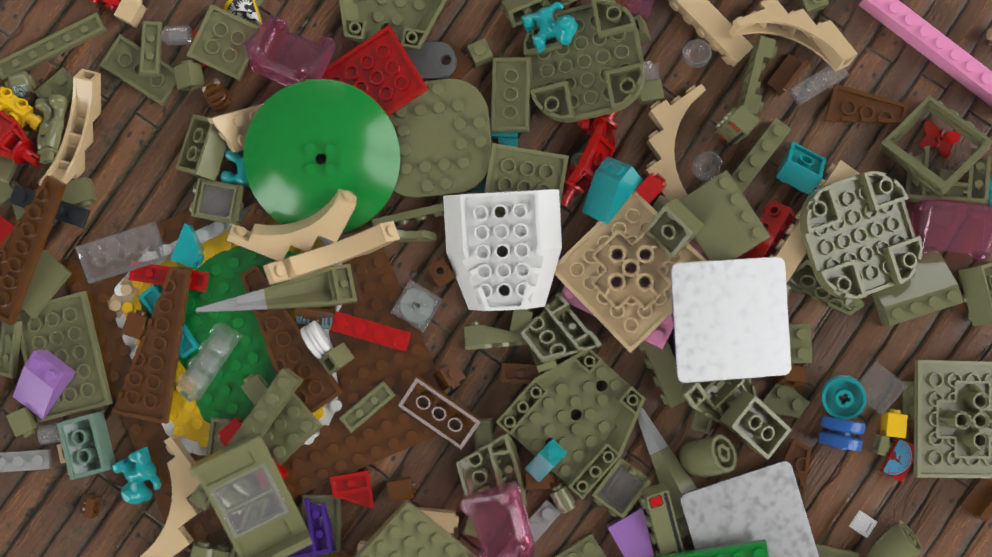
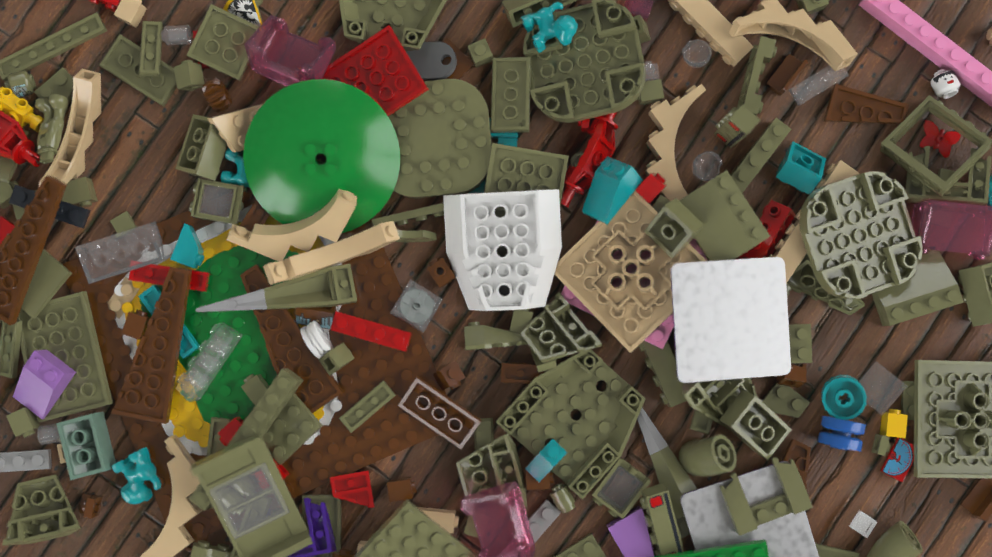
(40, 512): none -> olive wedge
(123, 222): none -> olive tile
(792, 500): none -> olive wedge
(945, 83): none -> white head

